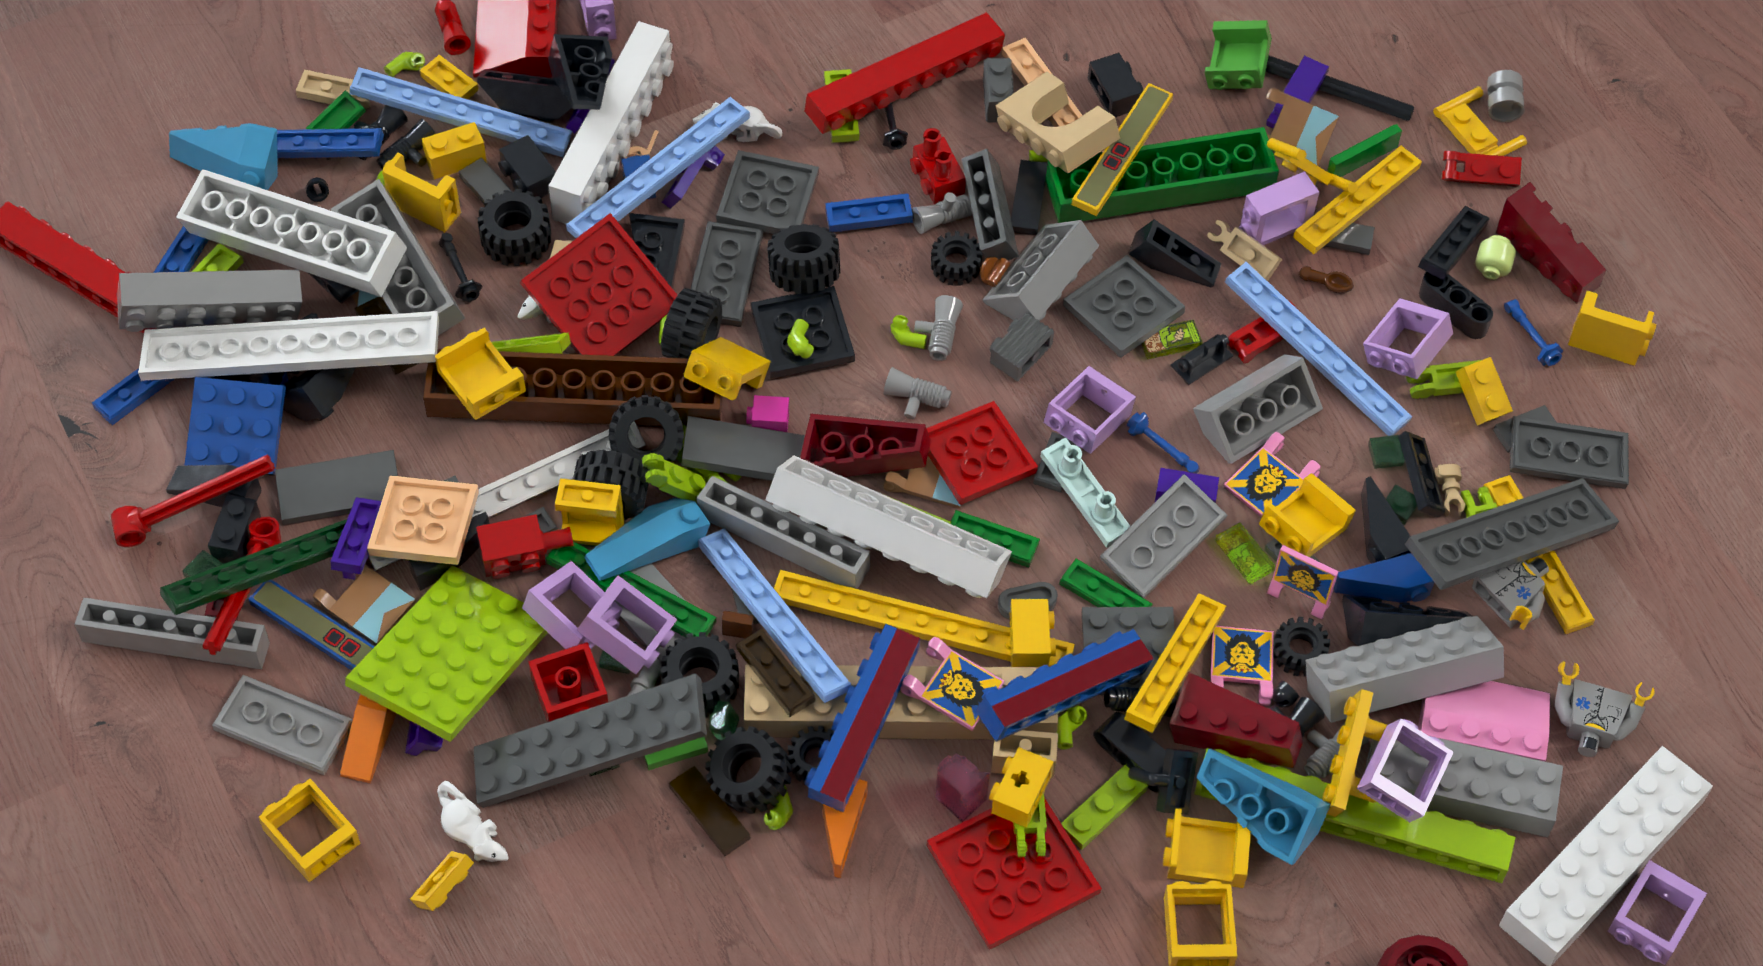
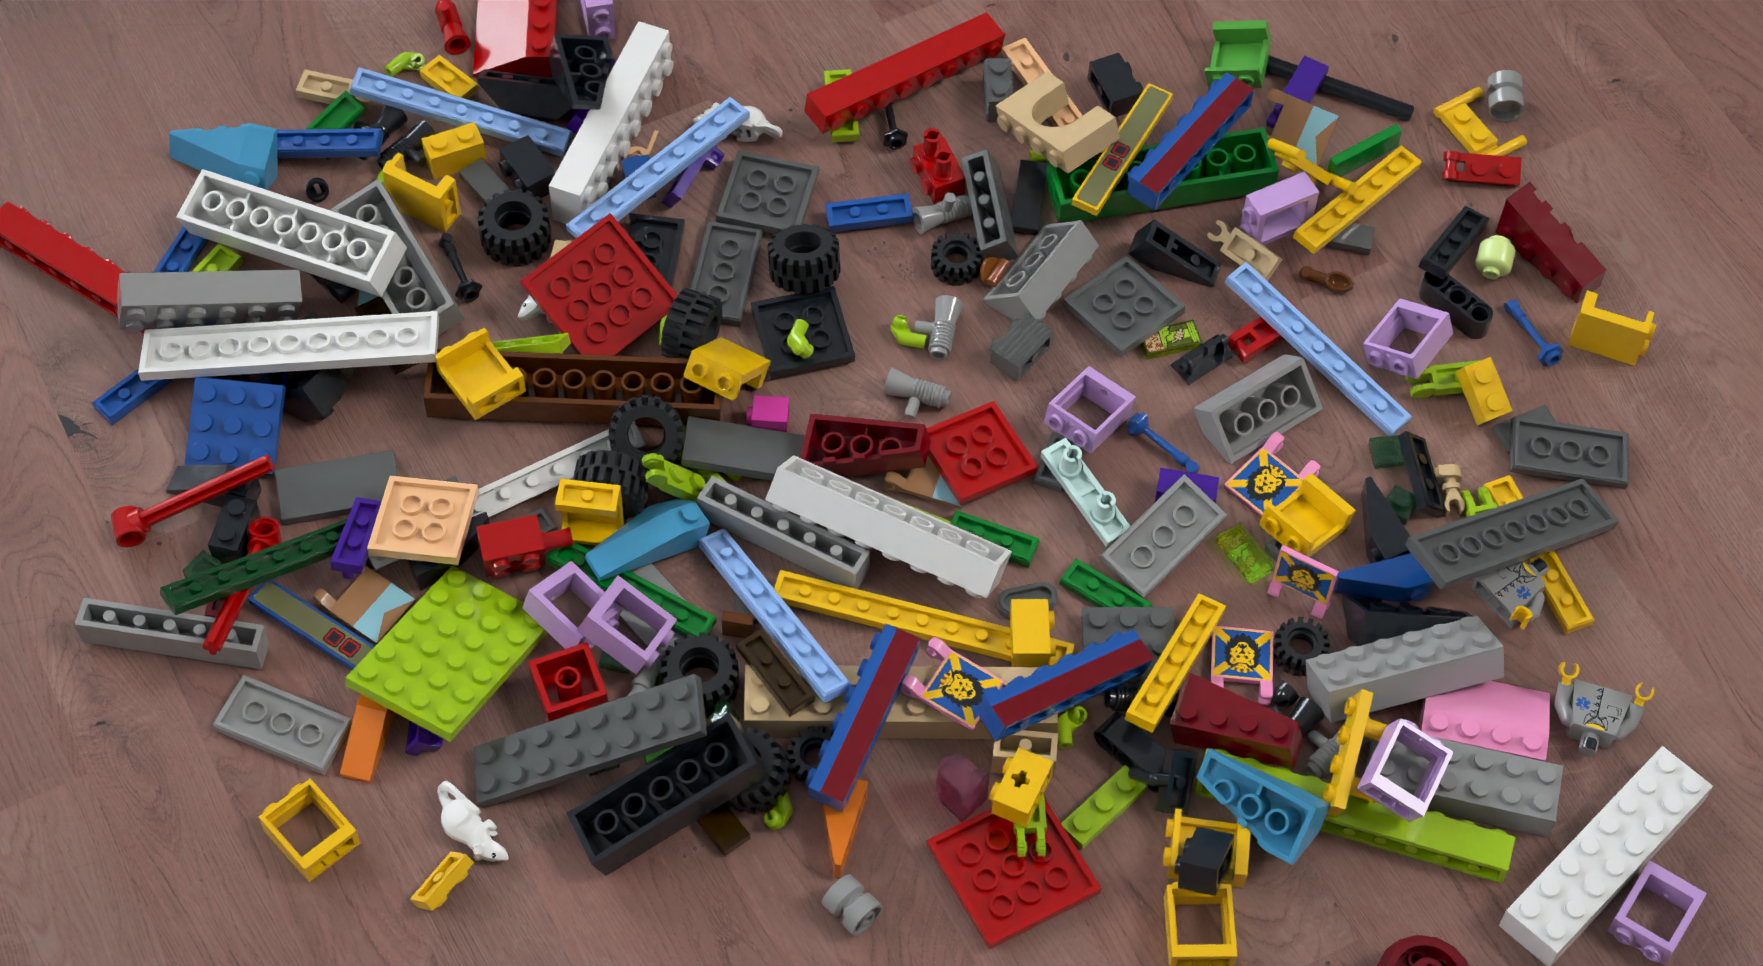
(666, 795): none -> black brick
(848, 901): none -> light grey wheel
(1189, 140): none -> brick
(1205, 861): none -> black brick

